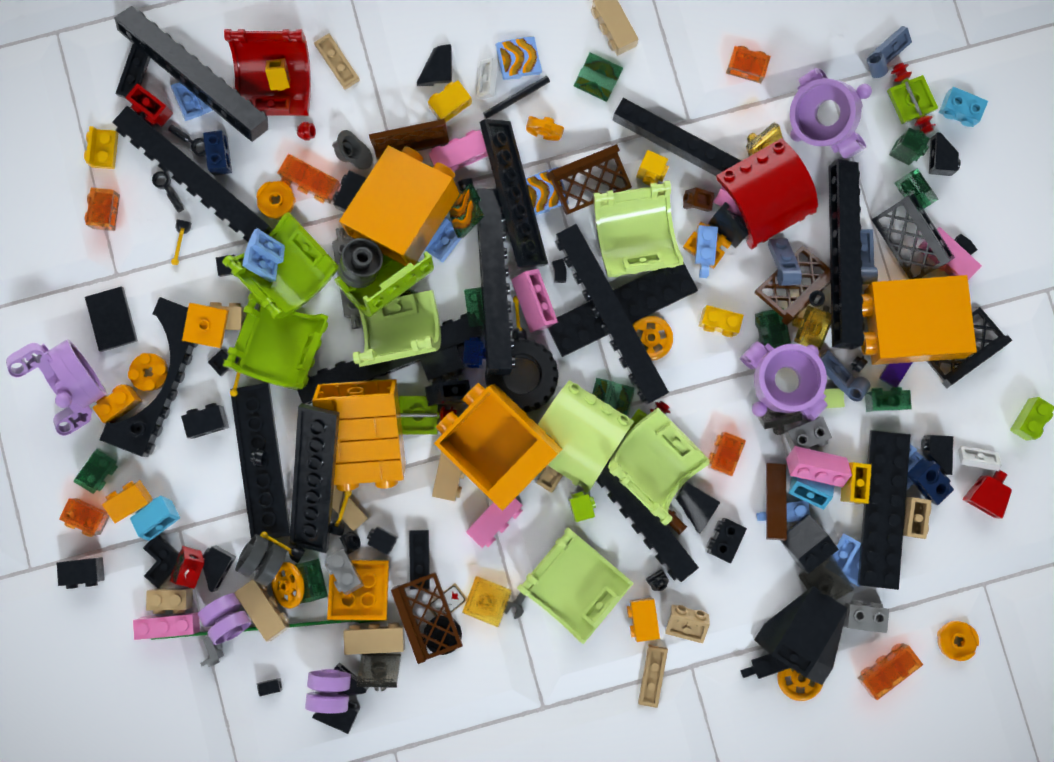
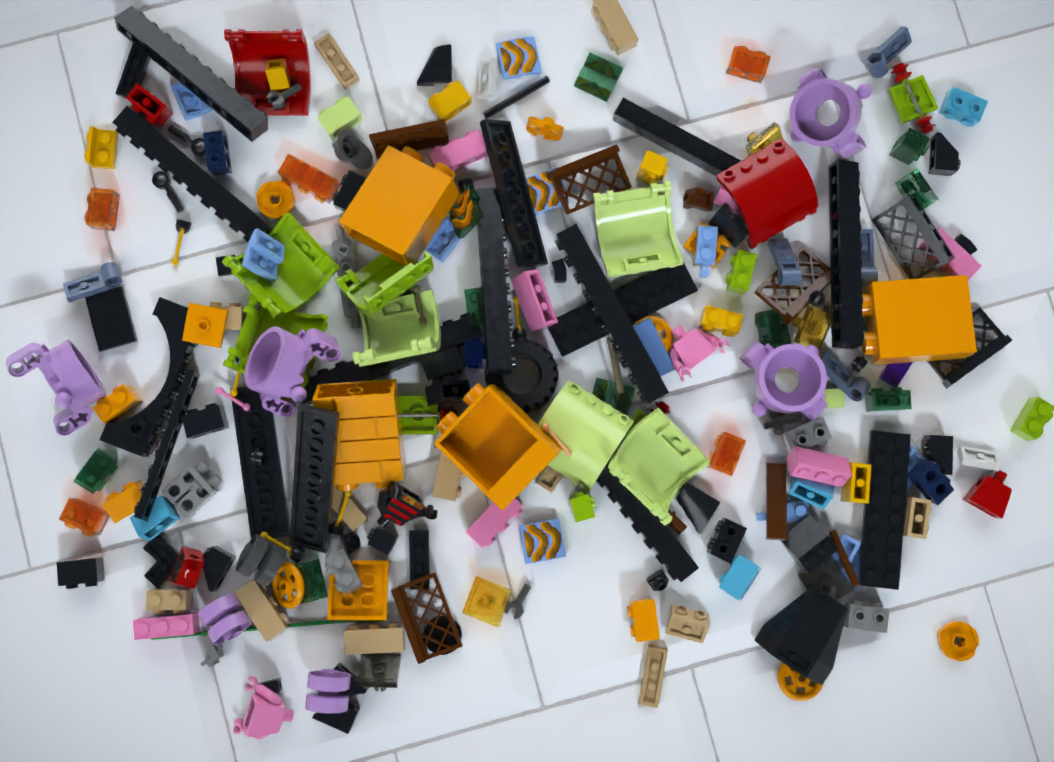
(95, 283): none -> sand blue plate
(137, 372): light orange plate -> none
(164, 451): none -> black plate
(192, 489): none -> light grey hips
(217, 361): black tile -> none
(219, 390): none -> bright pink hinge
(263, 713): none -> bright pink torso
(279, 362): none -> lavender piece
(280, 97): none -> dark grey bar
(306, 131): red plate -> none
(339, 117): none -> yellowish green brick
(360, 262): dark grey wheel -> none
(401, 506): none -> torso
(422, 320): none -> dark tan hinge
(454, 598): white sticker -> none
(542, 541): none -> slope
(546, 427): none -> light nougat hinge
(576, 585): yellowish green hinge -> none
(616, 369): none -> dark tan bar
(651, 341): none -> medium blue tile
(693, 349): none -> bright pink torso
(739, 577): none -> medium azure brick
(741, 271): none -> lime brick
(764, 666): black plate -> none
(844, 558): none -> reddish brown bar
(889, 670): clear orange brick -> none

